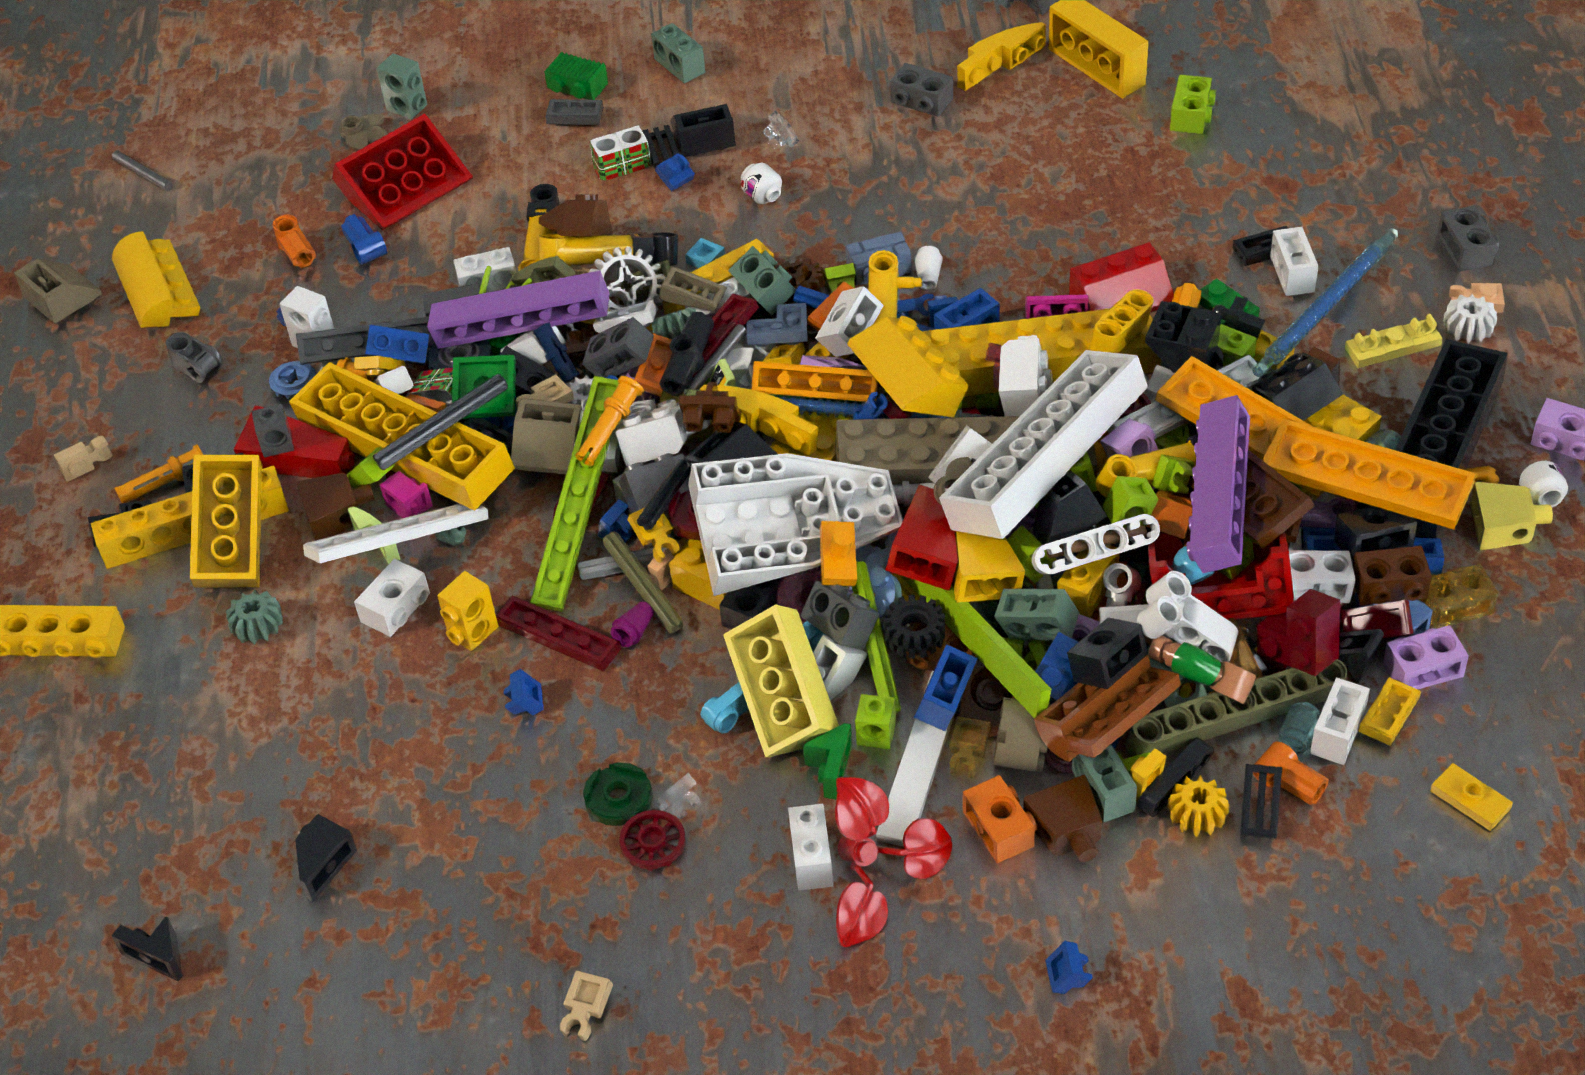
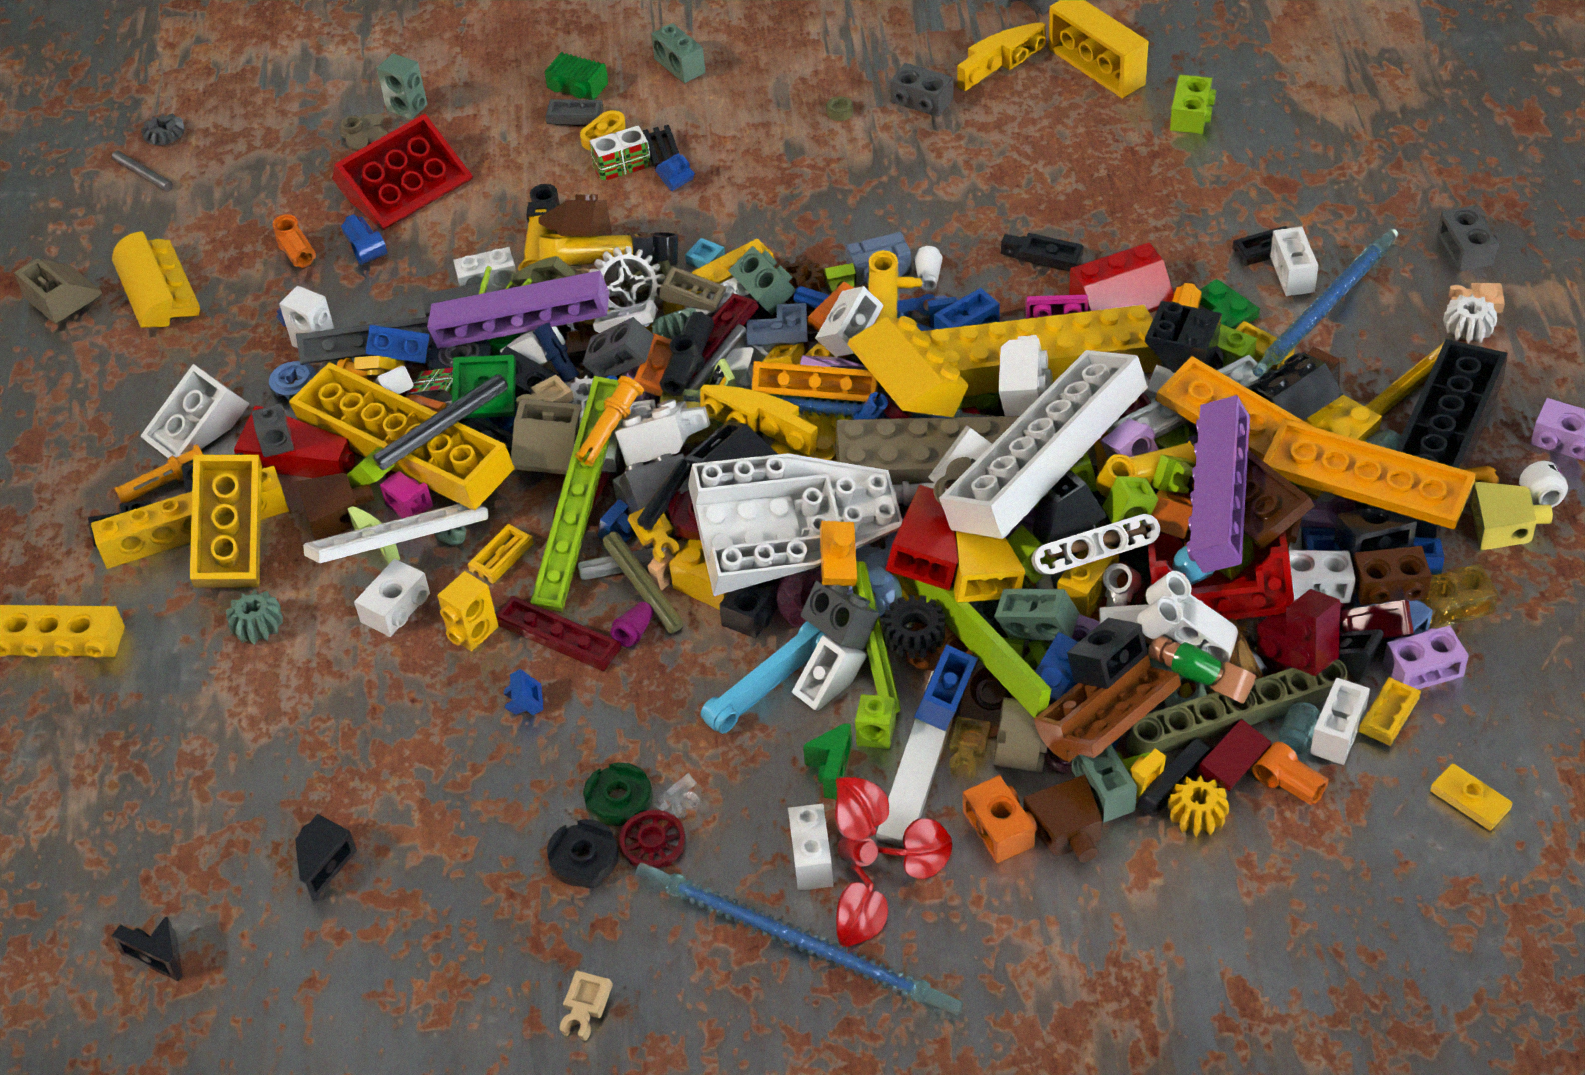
(79, 459): tan plate -> none
(155, 135): none -> dark grey gear
(192, 356): dark grey piece -> none
(194, 414): none -> white slope
(505, 555): none -> yellow tile
(587, 870): none -> black plate
(604, 124): none -> yellow plate
(704, 130): black slope -> none
(709, 405): reddish brown hips -> none
(761, 183): white head -> none
(779, 131): clear tile -> none
(780, 680): light yellow slope -> none
(839, 108): none -> olive tile
(918, 990): none -> clear light blue hose
(993, 354): clear pink hand -> none
(1042, 250): none -> black hinge
(1066, 968): blue tile -> none
(1122, 322): yellow beam -> none
(1233, 756): none -> dark red hinge
(1240, 320): black piece -> none
(1258, 831): black tile -> none
(1394, 342): light yellow plate -> none
(1405, 384): none -> yellow axle

